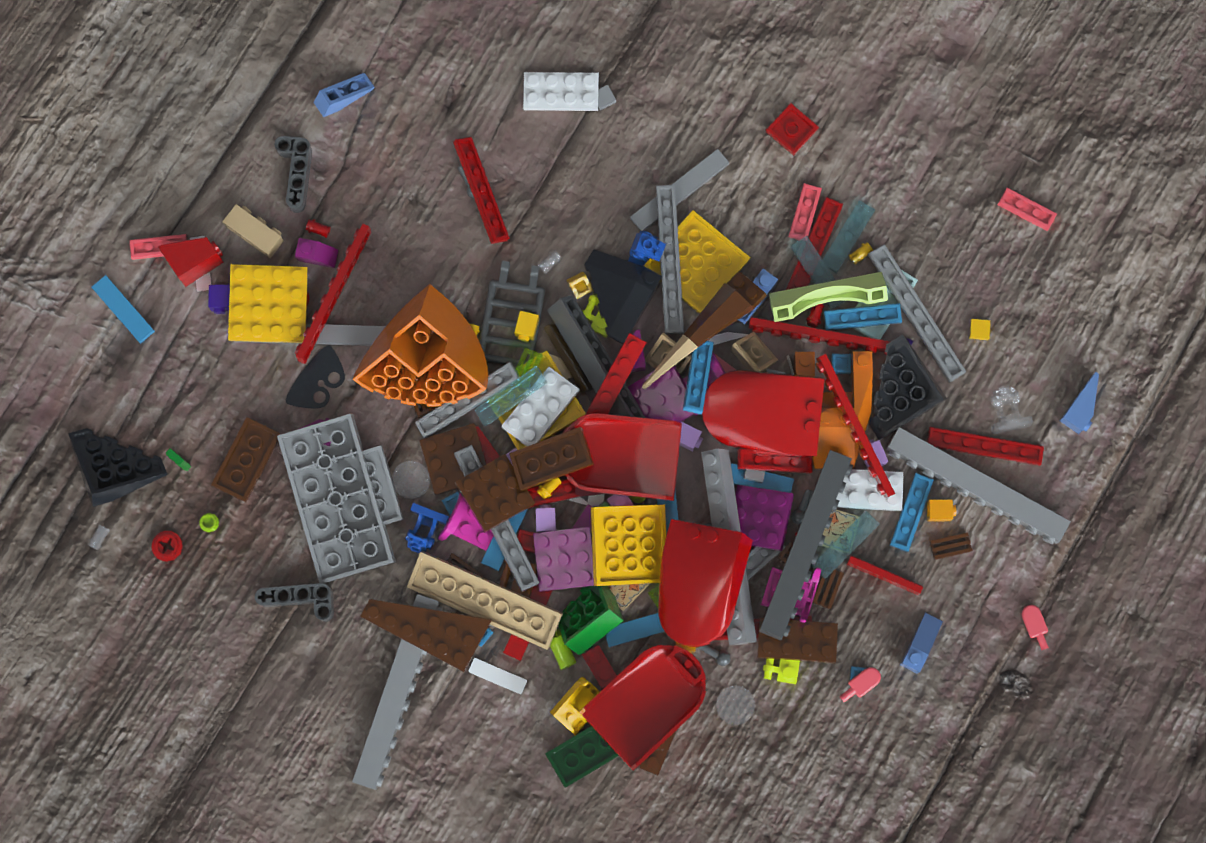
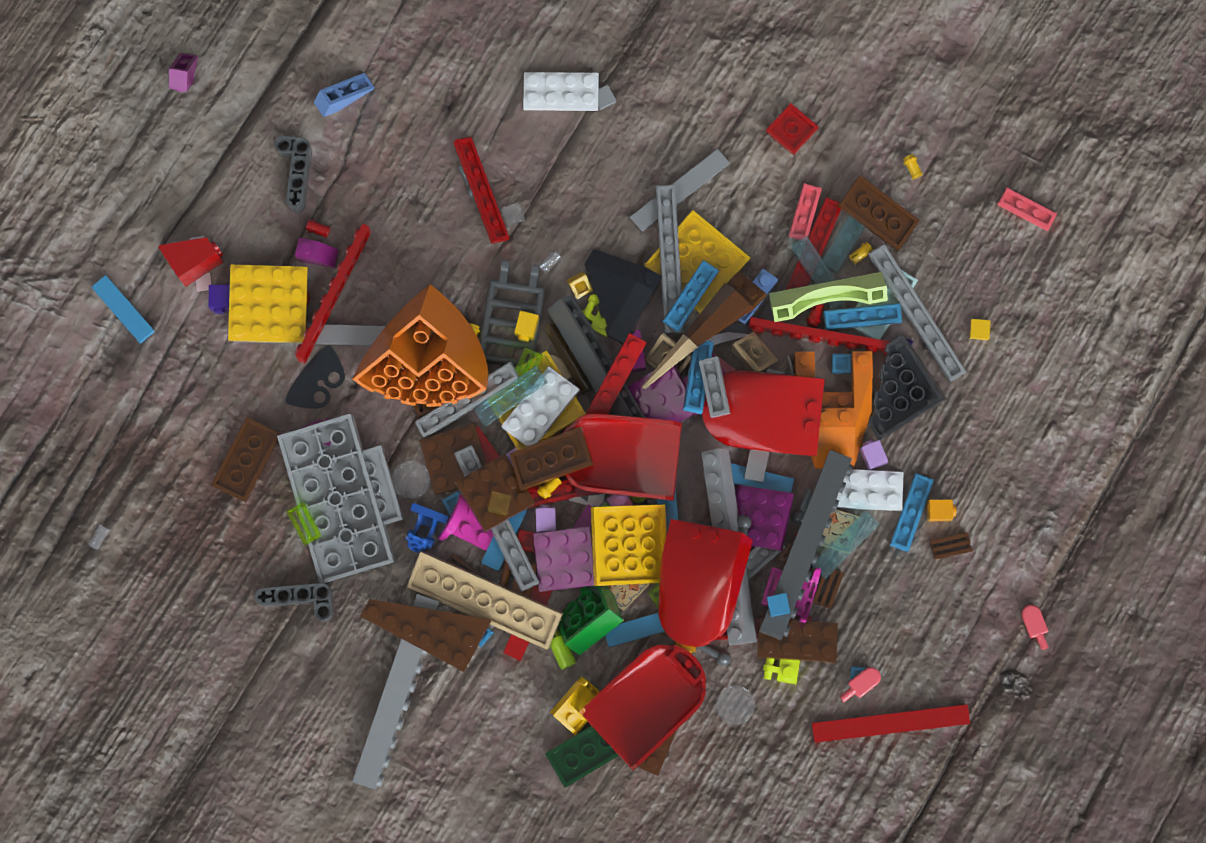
(110, 468): black slope -> none
(149, 248): coral tile -> none
(165, 537): red gear -> none
(178, 460): green tile -> none
(182, 72): none -> magenta slope
(209, 522): lime plate -> none
(253, 230): tan brick -> none
(296, 509): none -> clear neon green tile
(497, 676): white sticker -> none
(499, 503): none -> clear yellow tile
(513, 214): none -> clear tile
(599, 666): red plate -> none
(646, 246): blue tile -> none
(690, 296): none -> dark azure tile
(690, 437): lavender brick -> none
(714, 387): none -> light grey plate
(744, 523): none -> dark grey bar
(774, 461): red tile -> none
(778, 605): none -> dark azure tile
(851, 419): red plate -> none
(878, 213): none -> reddish brown plate
(884, 575): red tile -> none
(890, 723): none -> red tile
(913, 167): none -> yellow pin
(921, 643): medium blue slope -> none
(978, 486): light grey brick -> none
(985, 446): red tile -> none
(1004, 396): clear tile -> none
(1082, 408): medium blue slope -> none

